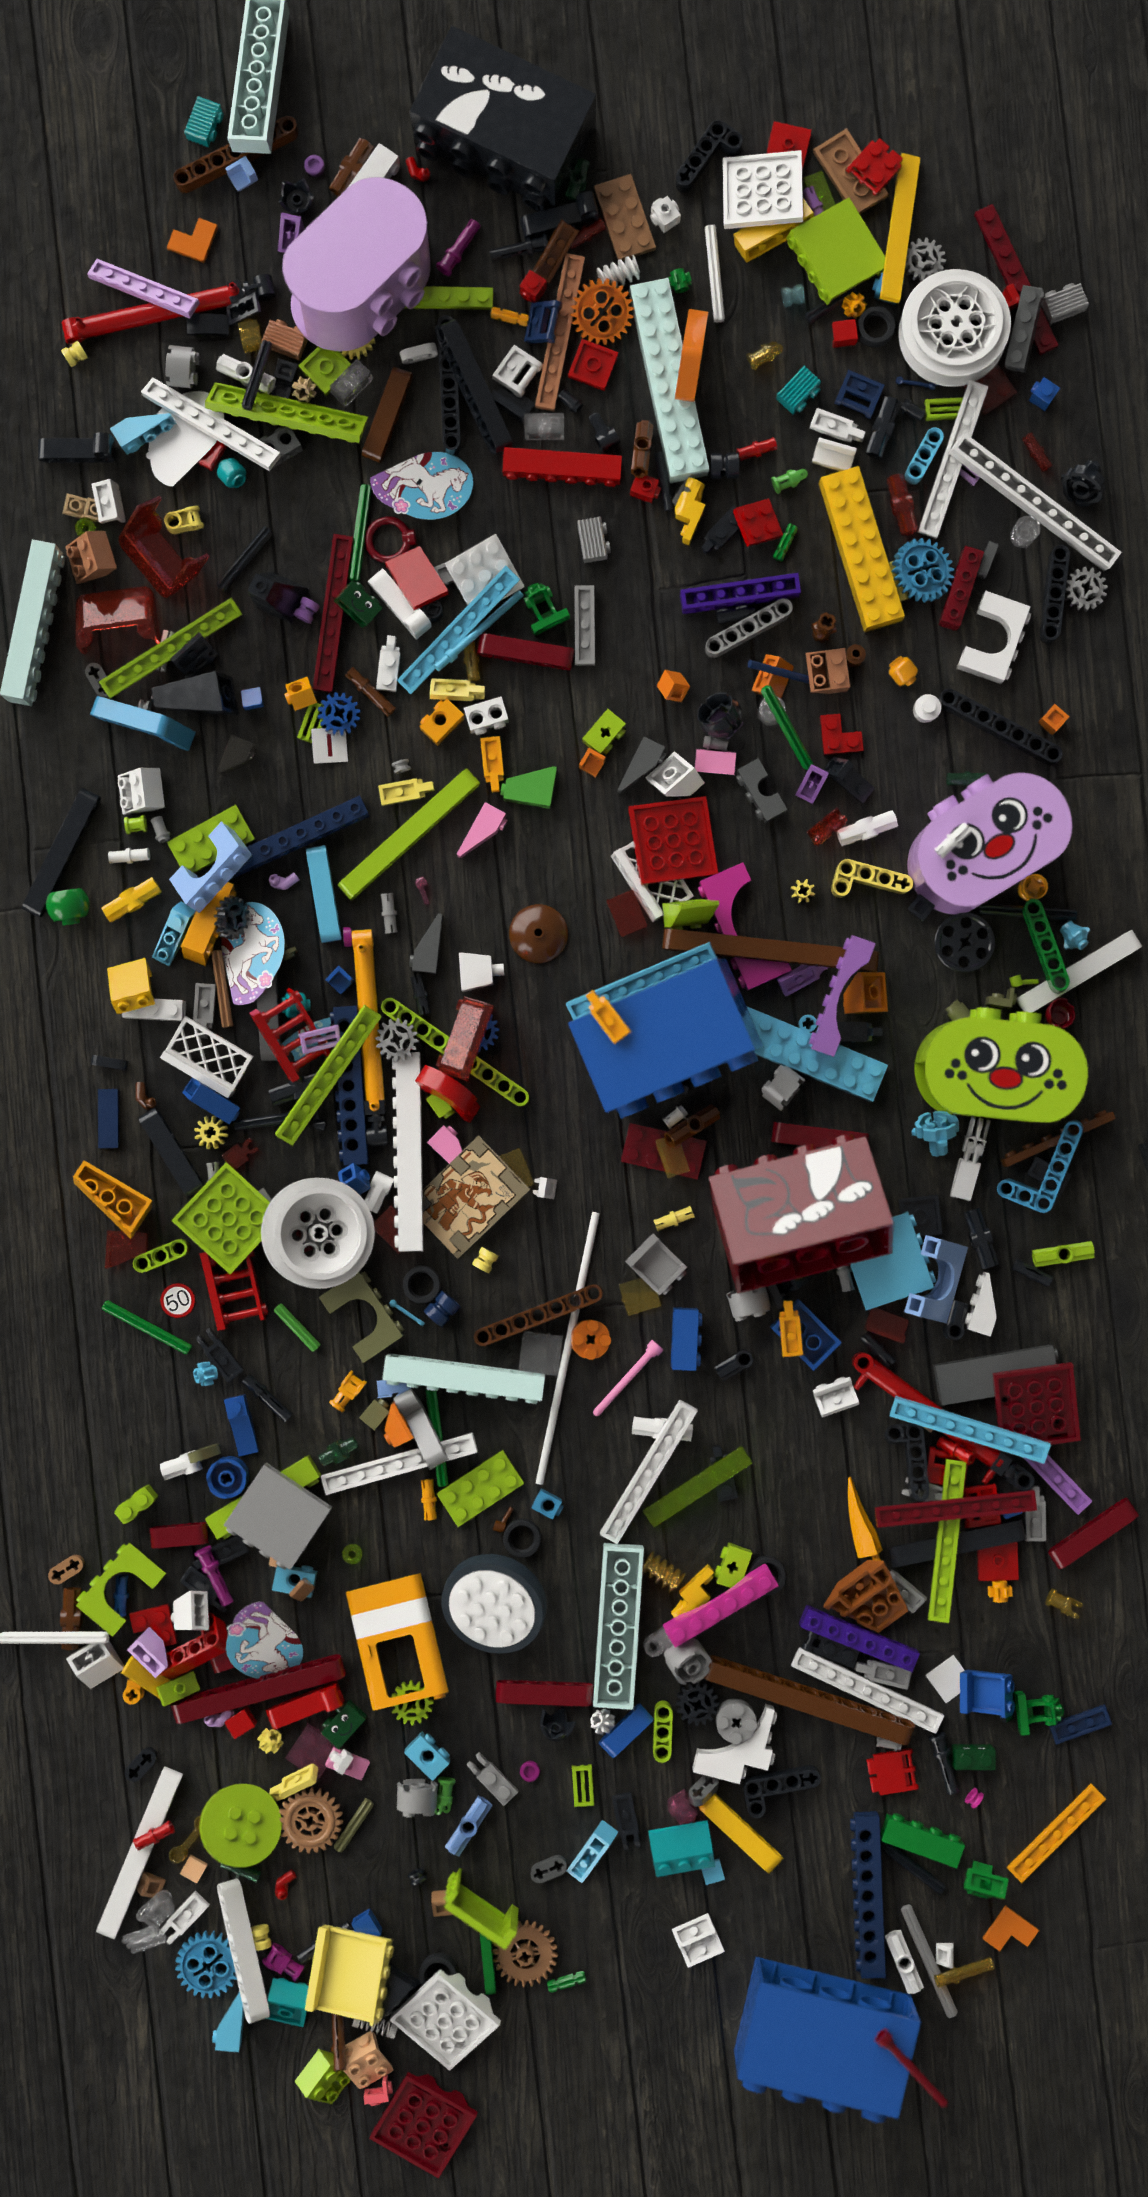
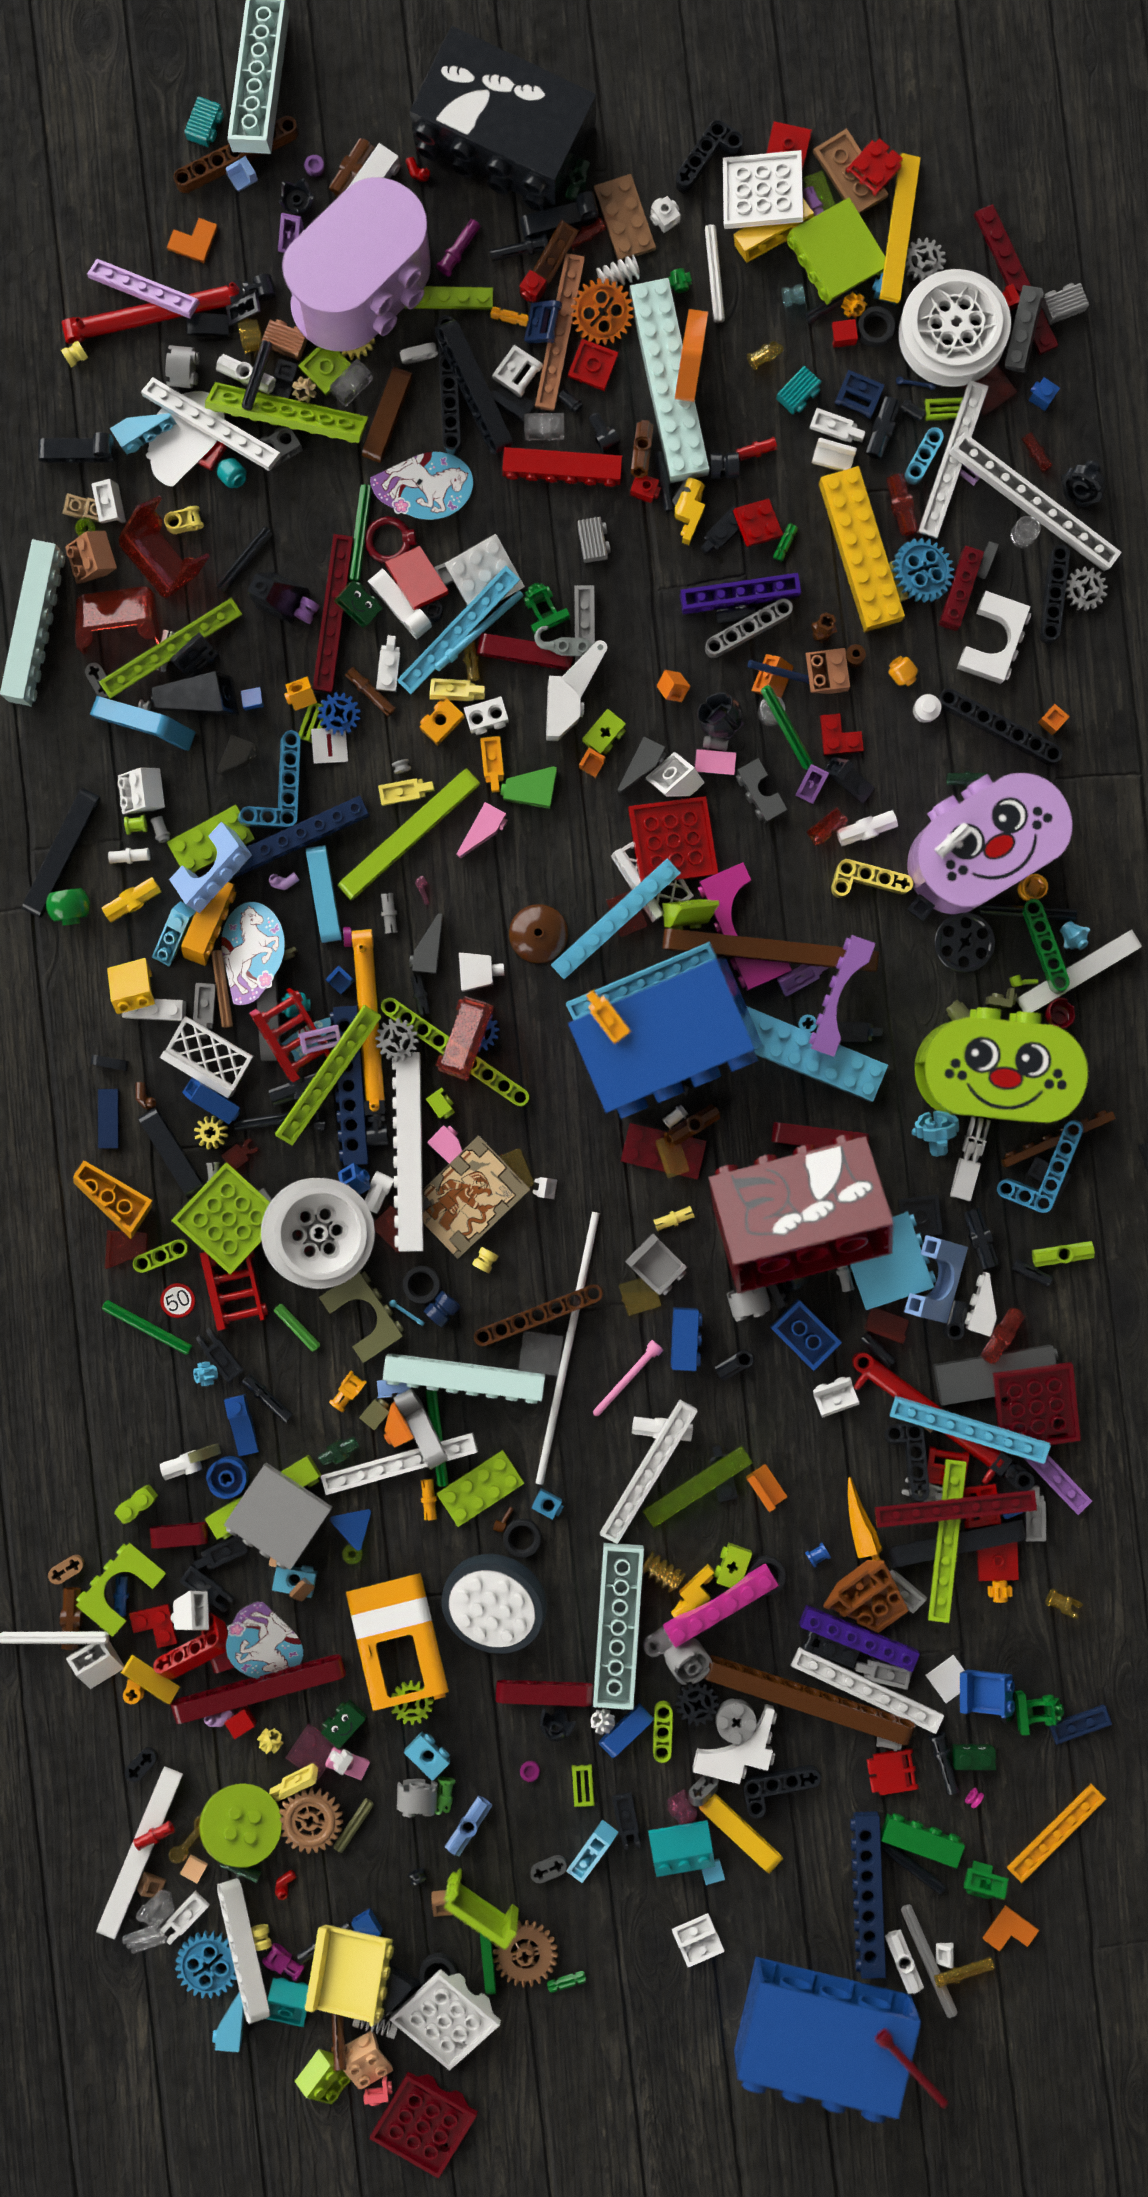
(150, 1652): lavender slope -> none
(178, 1688): lime plate -> none
(210, 1567): magenta pin -> none
(231, 917): black gear -> none
(284, 789): none -> dark azure beam
(323, 1698): red beam -> none
(352, 1526): none -> blue piece
(449, 1090): red arch -> none
(493, 1780): light grey hinge -> none
(566, 690): none -> white slope
(601, 1341): orange plate -> none
(615, 918): none -> medium azure plate
(766, 1487): none -> orange panel
(782, 1087): light grey brick -> none
(790, 1331): light orange hinge -> none
(793, 478): bright green piece -> none
(801, 896): light yellow gear -> none
(818, 1555): none -> blue bush
(866, 994): orange slope -> none
(956, 1450): red pin -> none
(1002, 1336): none -> clear red piece
(1093, 1533): dark red beam -> none

